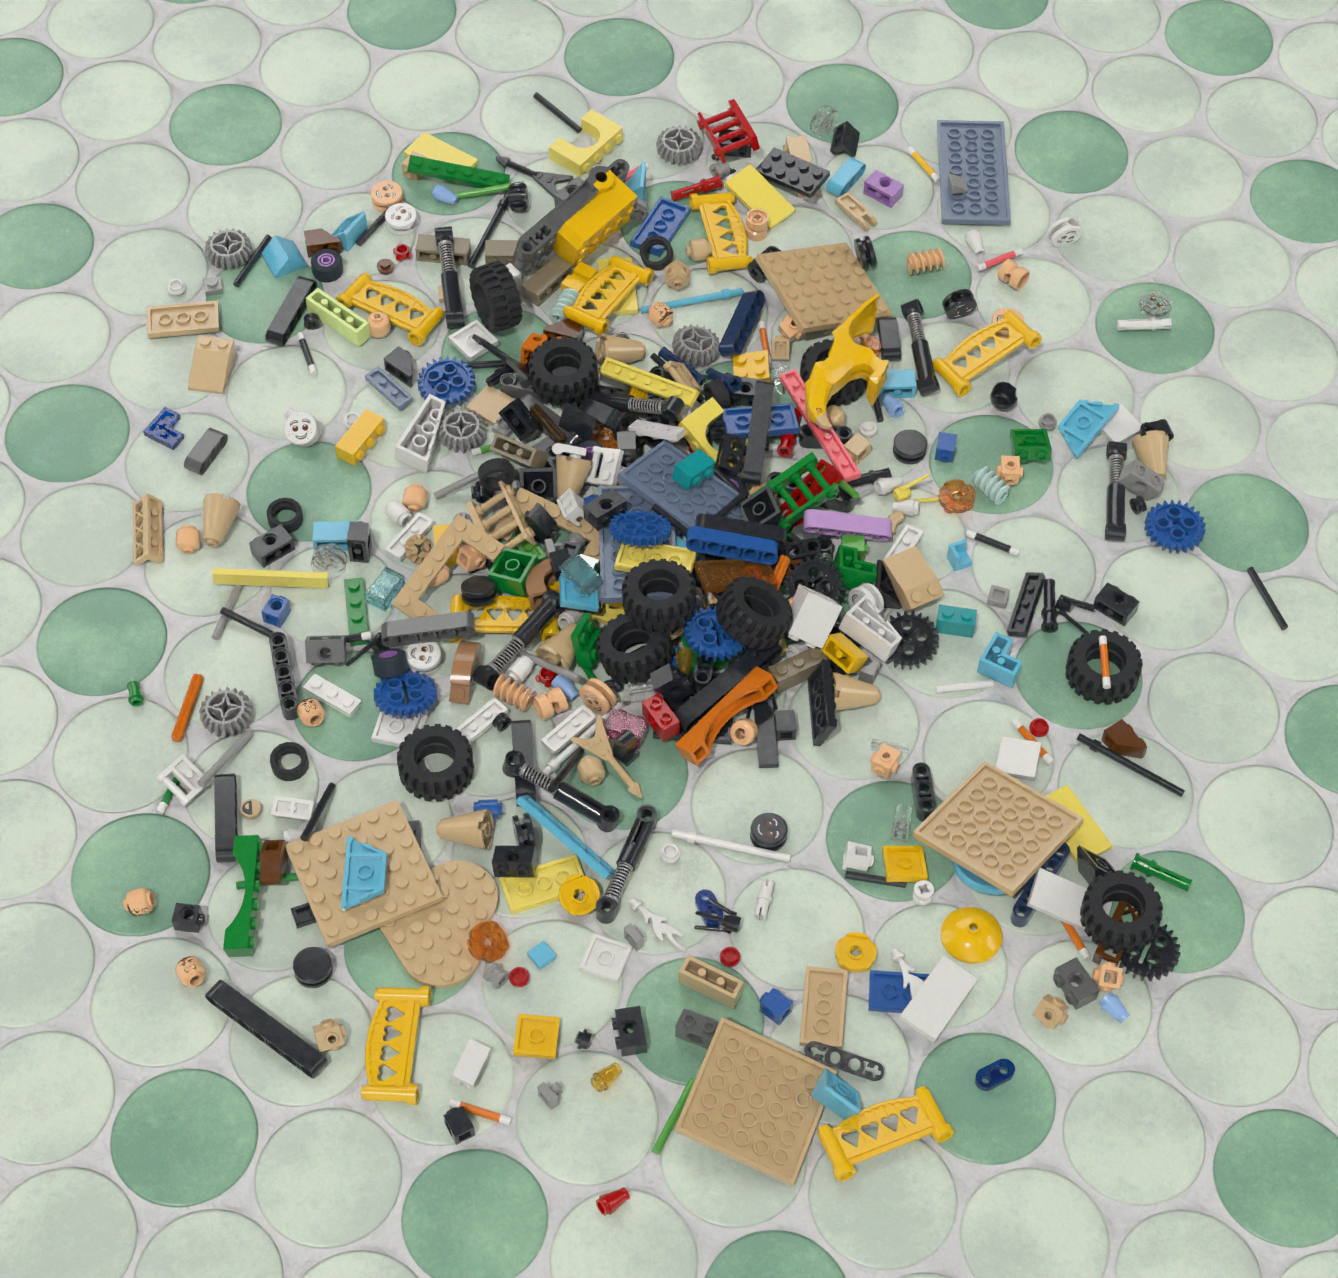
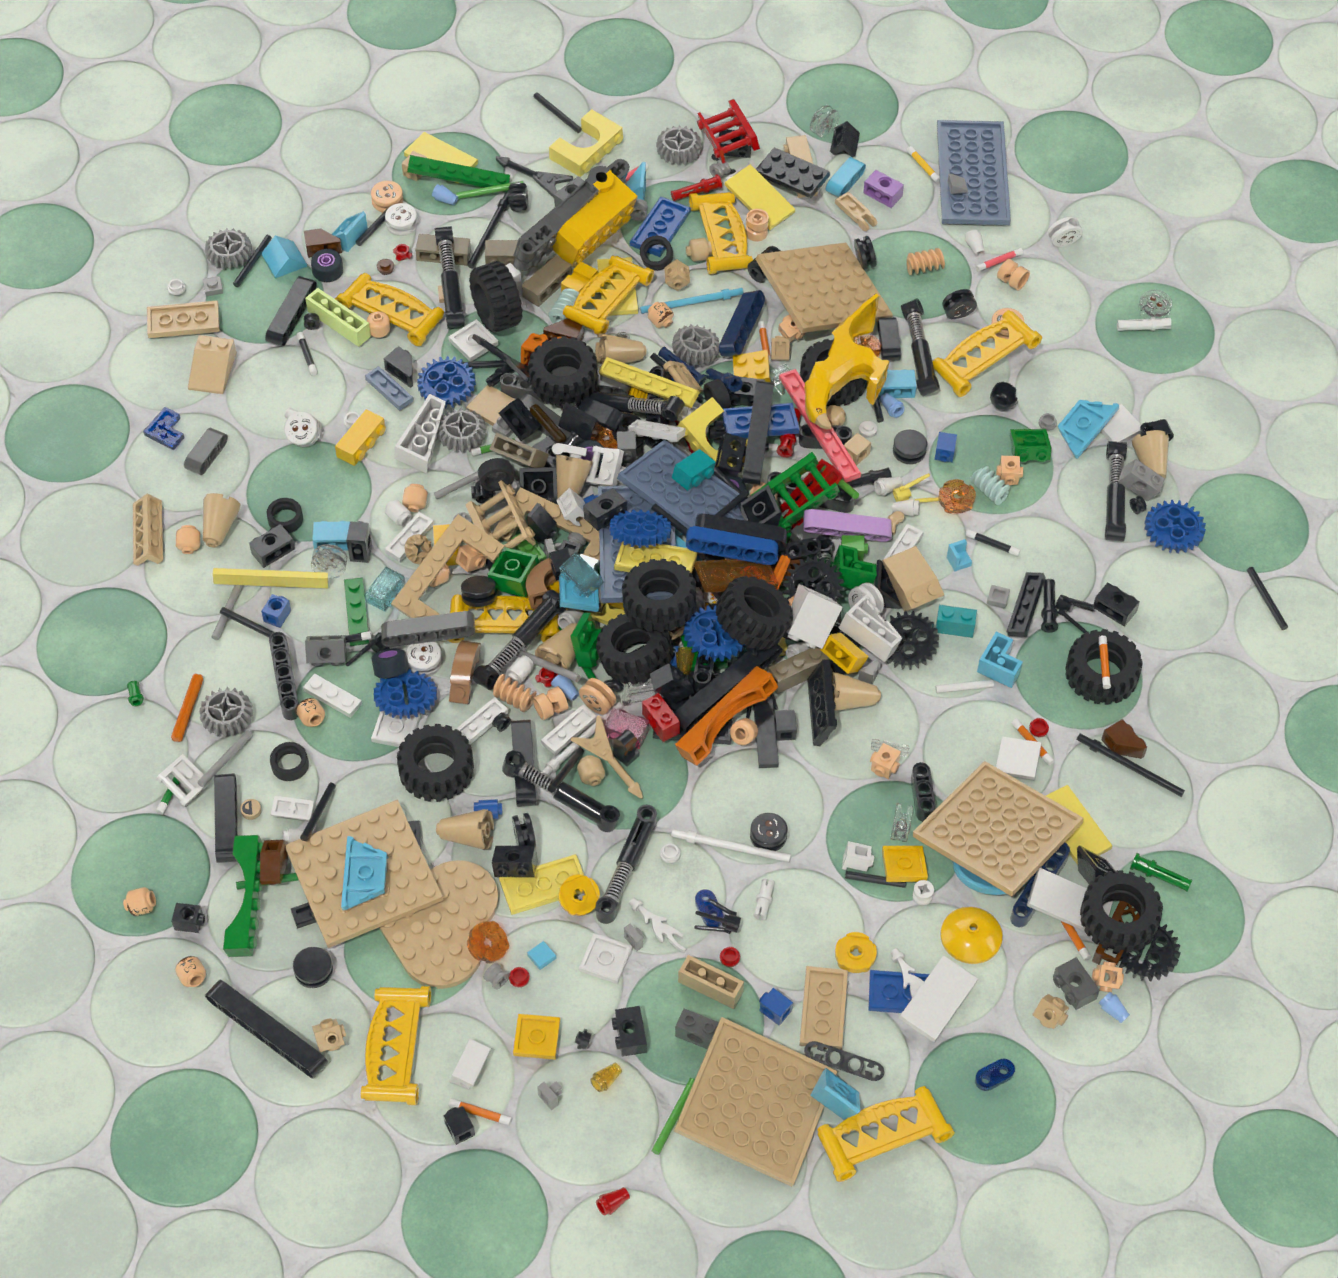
(565, 836): medium azure tile -> none

